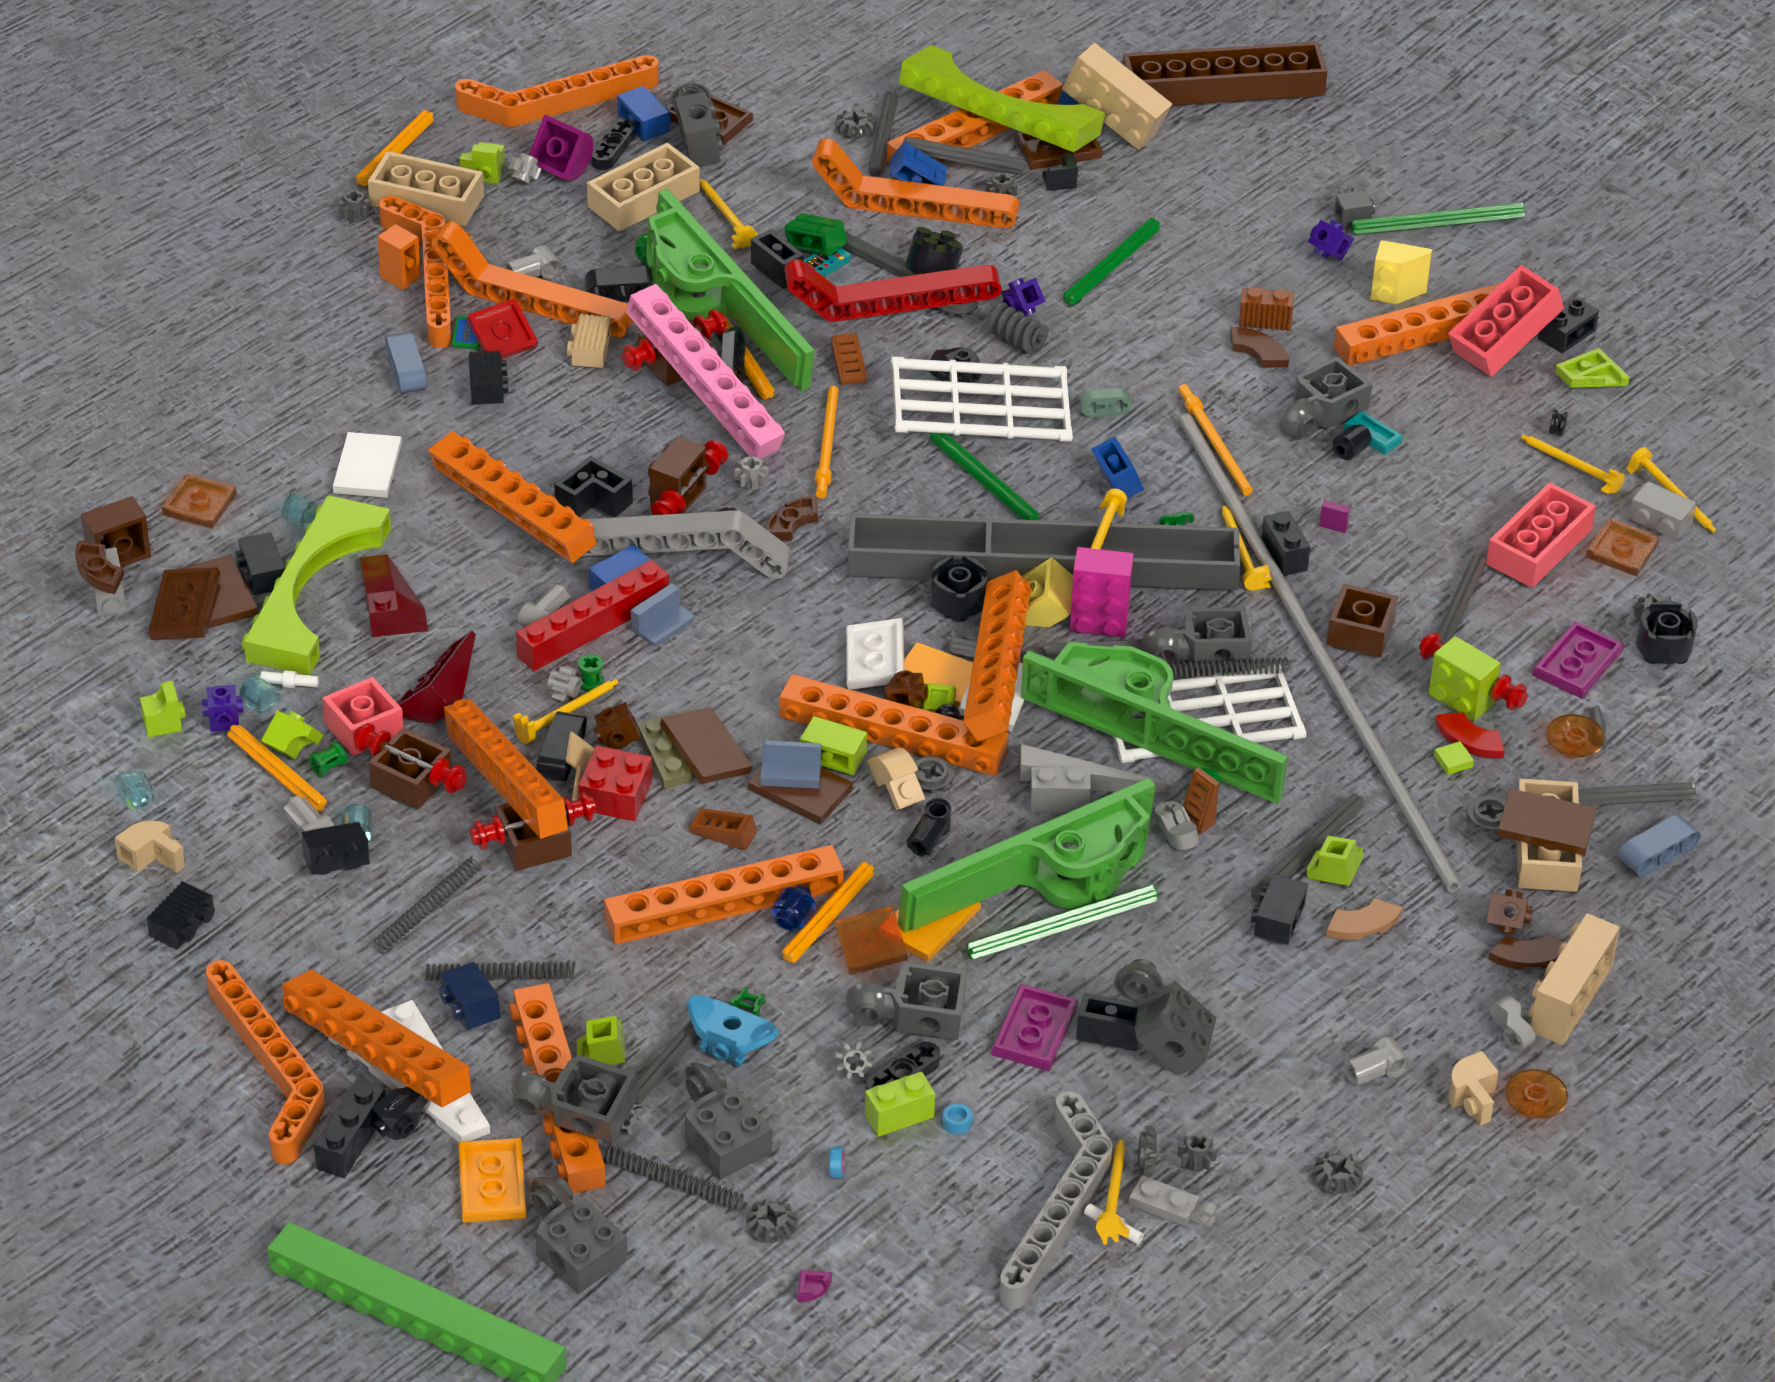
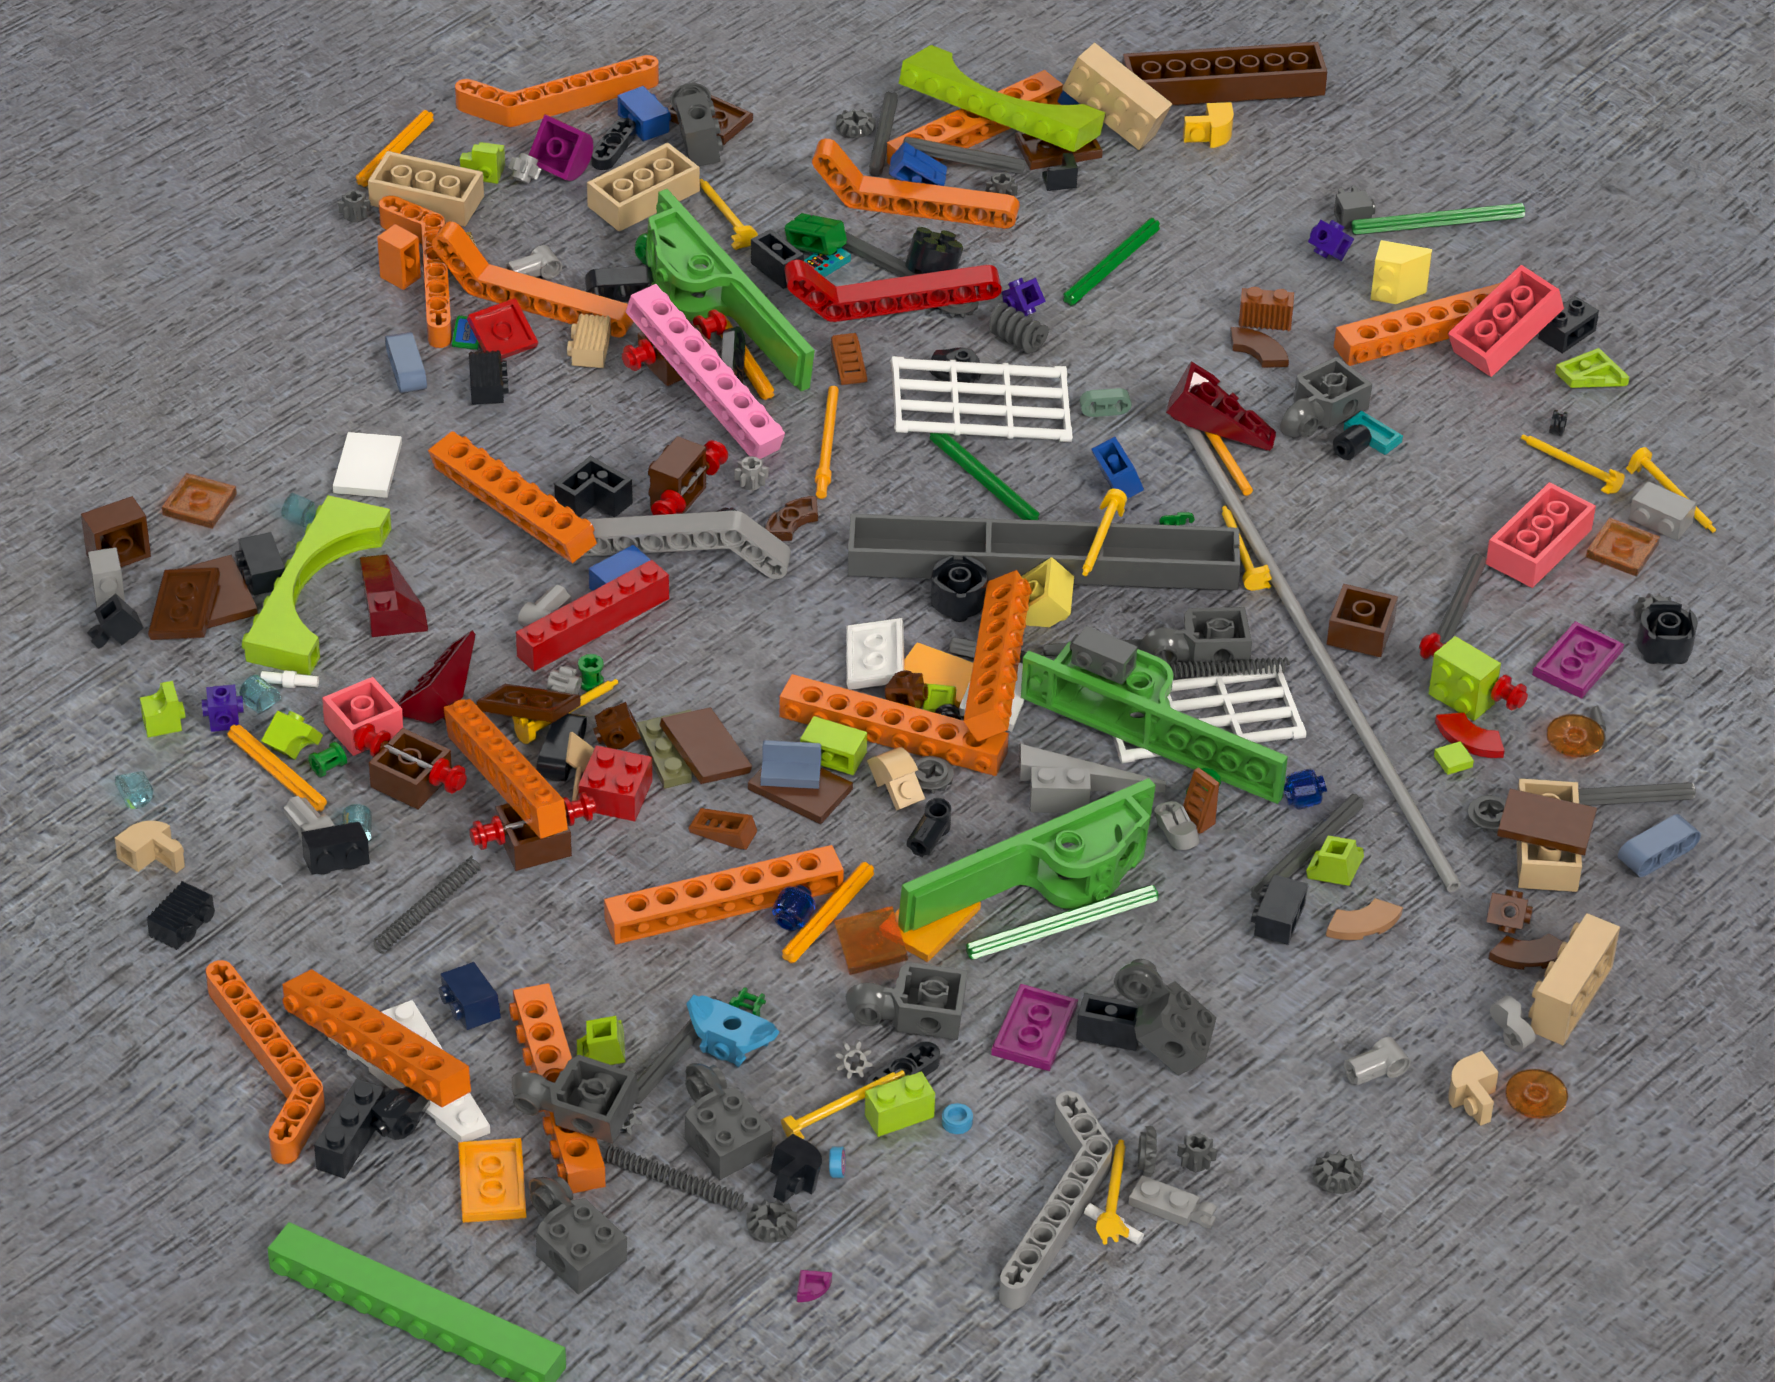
(96, 568): reddish brown tile -> none
(115, 620): none -> black brick
(529, 702): none -> reddish brown tile
(537, 971): dark grey piece -> none
(660, 616): sand blue panel -> none
(794, 1126): none -> yellow piece
(797, 1167): none -> black brick
(1101, 592): dark pink brick -> none
(1103, 654): none -> dark grey brick
(1207, 407): none -> dark red wedge
(1212, 128): none -> yellow brick
(1286, 543): black brick -> none
(1304, 789): none -> clear blue head
(1334, 516): magenta tile -> none

